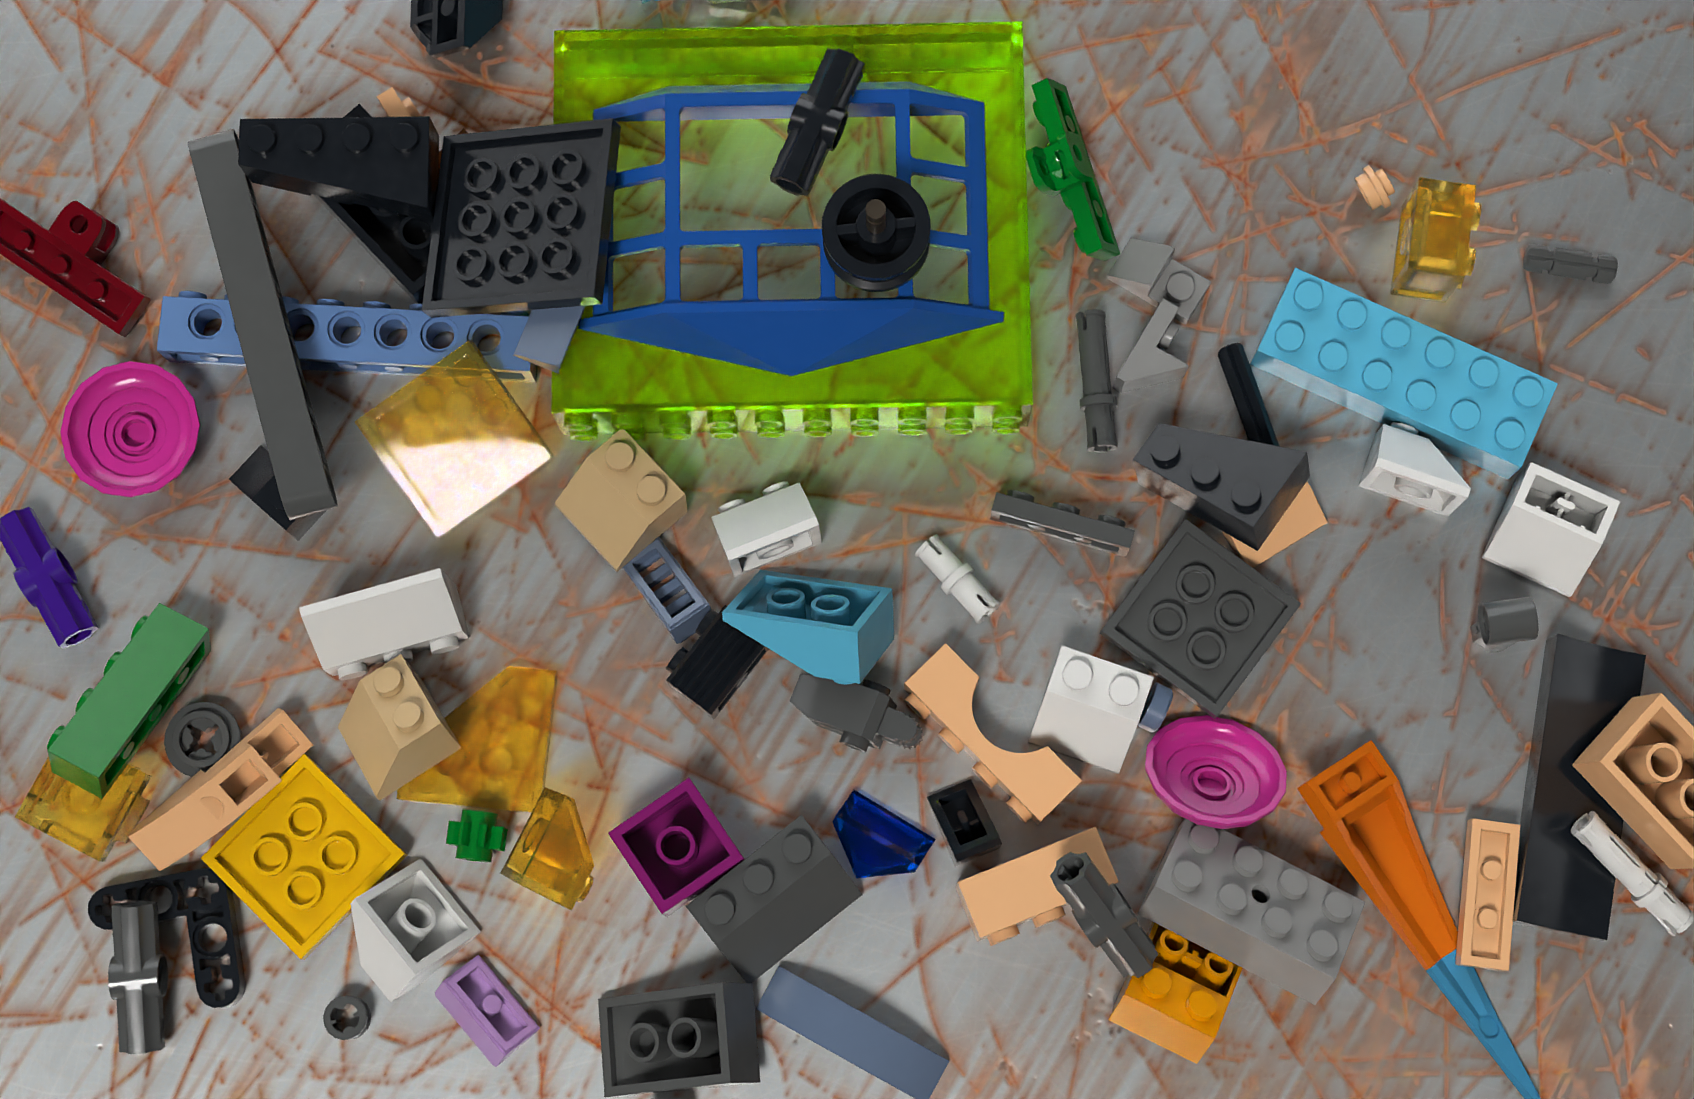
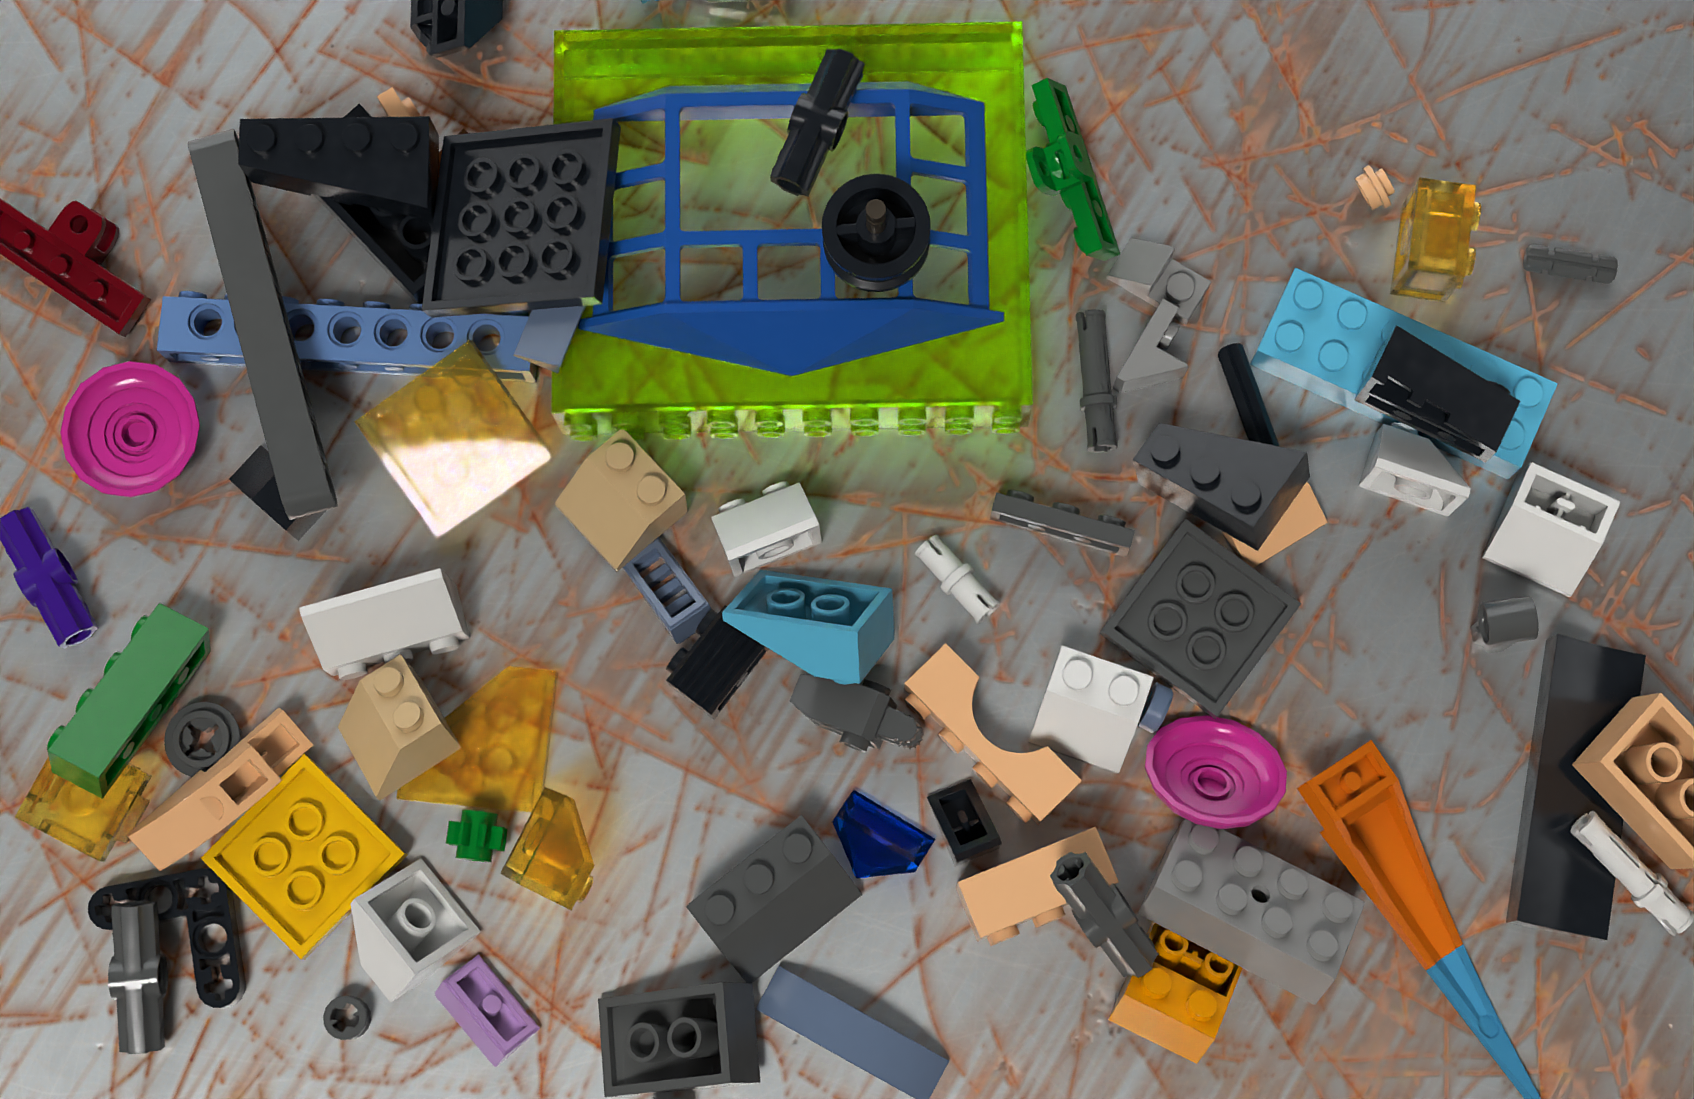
(676, 847): magenta brick -> none
(1437, 396): none -> black wedge
(1487, 895): light nougat plate -> none

